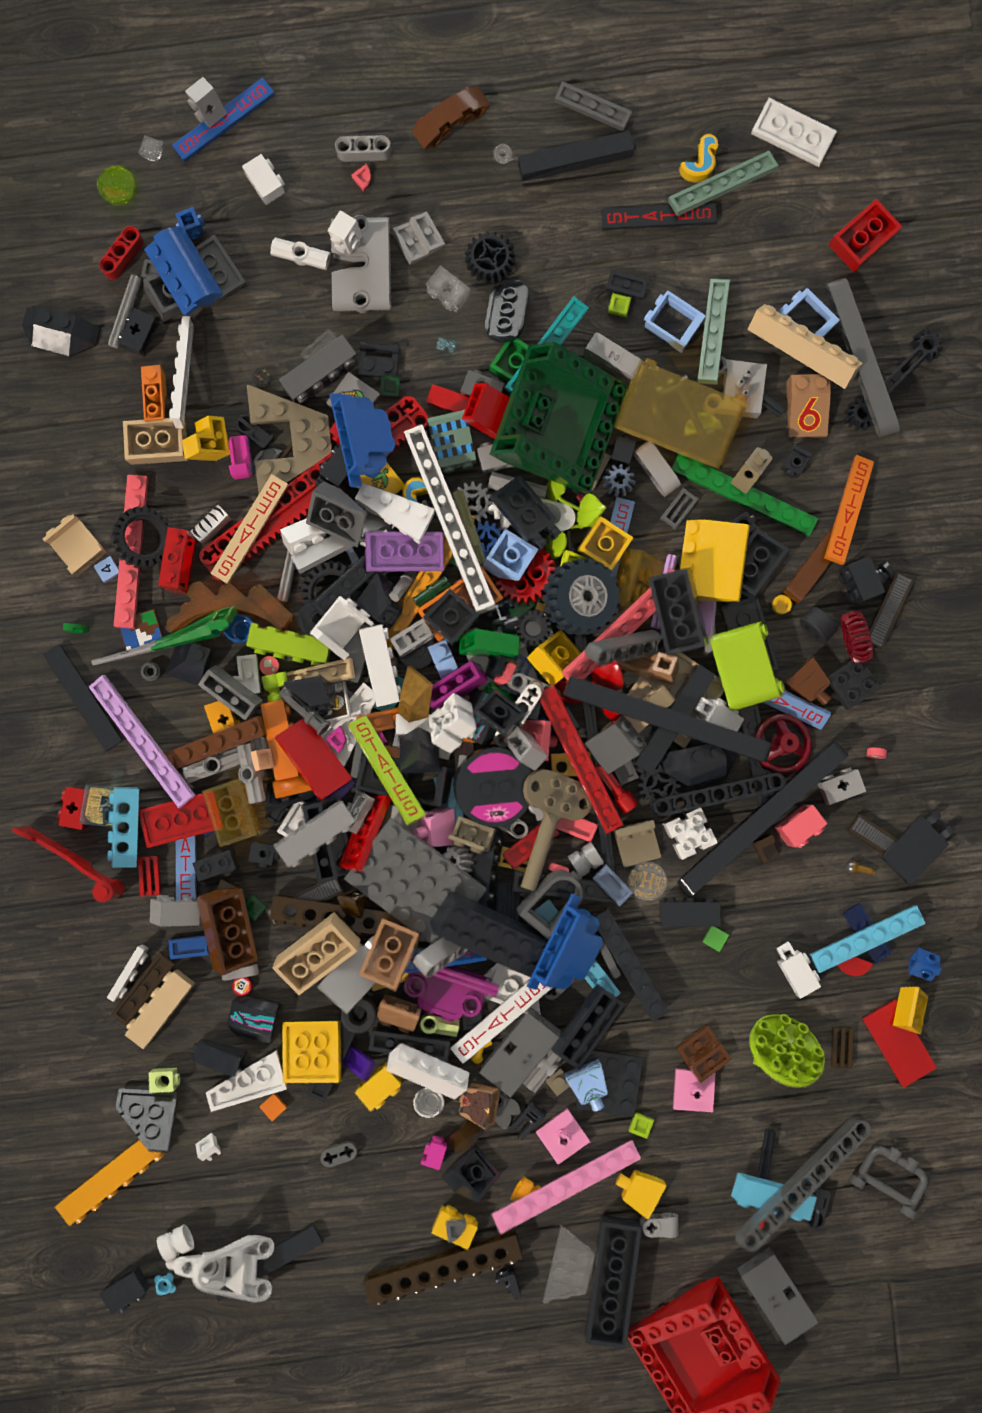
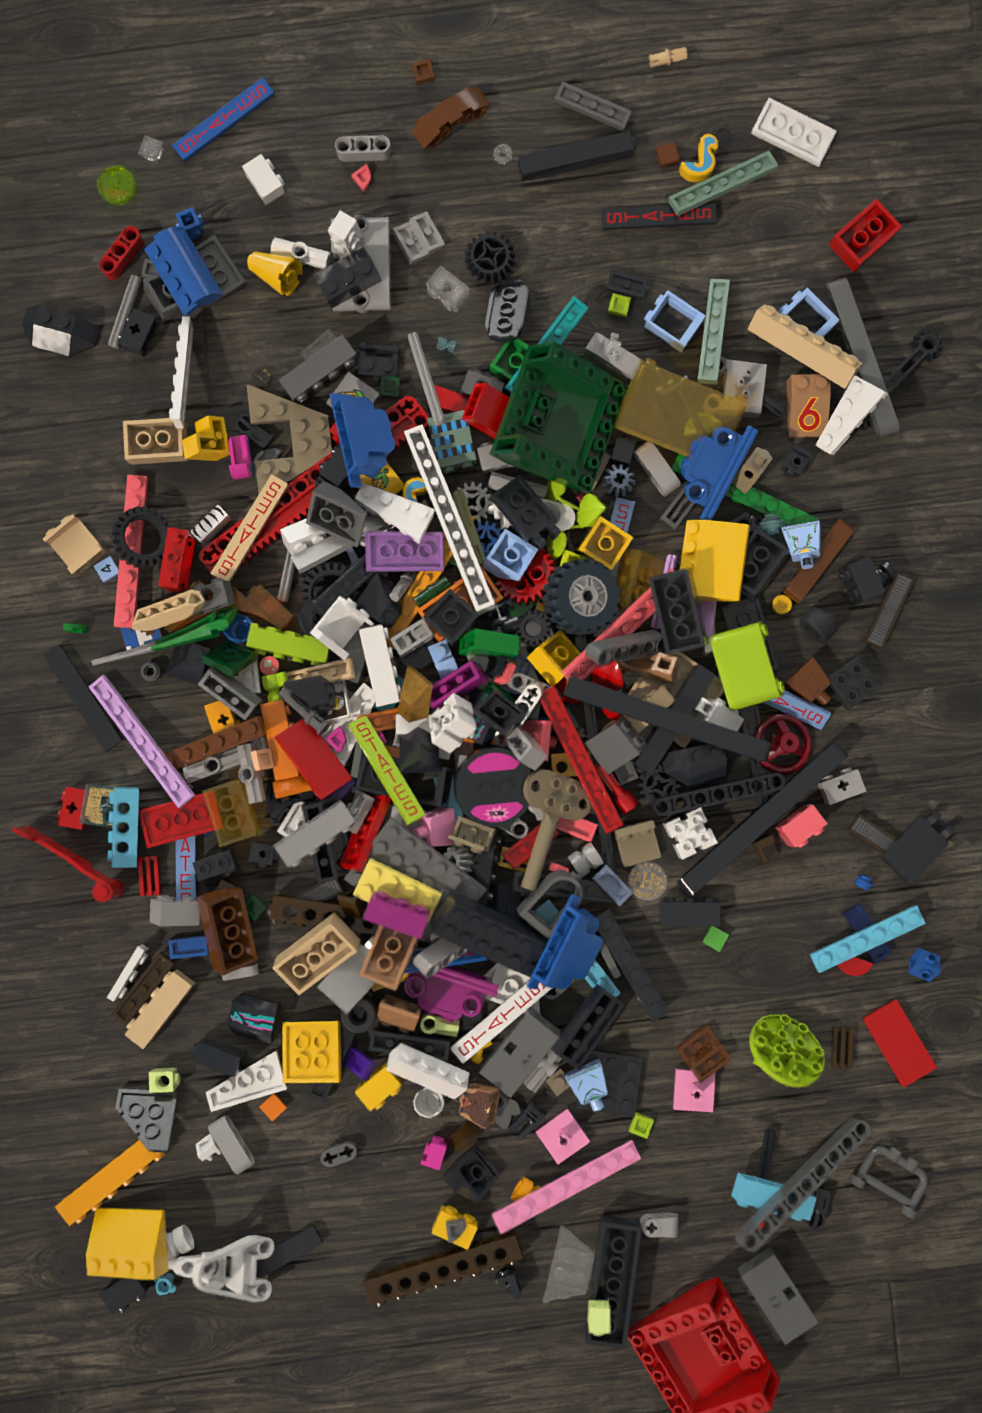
(127, 1244): none -> yellow slope
(154, 392): orange slope -> none
(168, 611): none -> tan brick
(205, 102): light grey brick -> none
(222, 595): none -> dark grey brick
(230, 658): none -> dark green tile
(231, 1144): none -> light grey beam
(242, 986): tile -> none
(276, 271): none -> yellow cone
(347, 277): none -> black slope
(383, 878): none -> light yellow plate
(397, 914): none -> magenta brick
(423, 71): none -> reddish brown tile
(426, 379): none -> light grey axle
(598, 1317): none -> yellowish green brick
(614, 346): none -> clear plate
(641, 1191): yellow torso -> none
(667, 154): none -> reddish brown tile
(668, 57): none -> tan axle
(714, 465): none -> blue brick
(771, 524): none -> clear light blue plate
(797, 971): white brick -> none
(803, 542): none -> light blue torso
(849, 510): orange tile -> none
(853, 407): none -> white wing
(853, 867): pearl gold piece -> none
(856, 637): dark red gear -> none
(864, 882): none -> blue plate
(879, 753): coral tile -> none
(910, 1009): yellow slope -> none

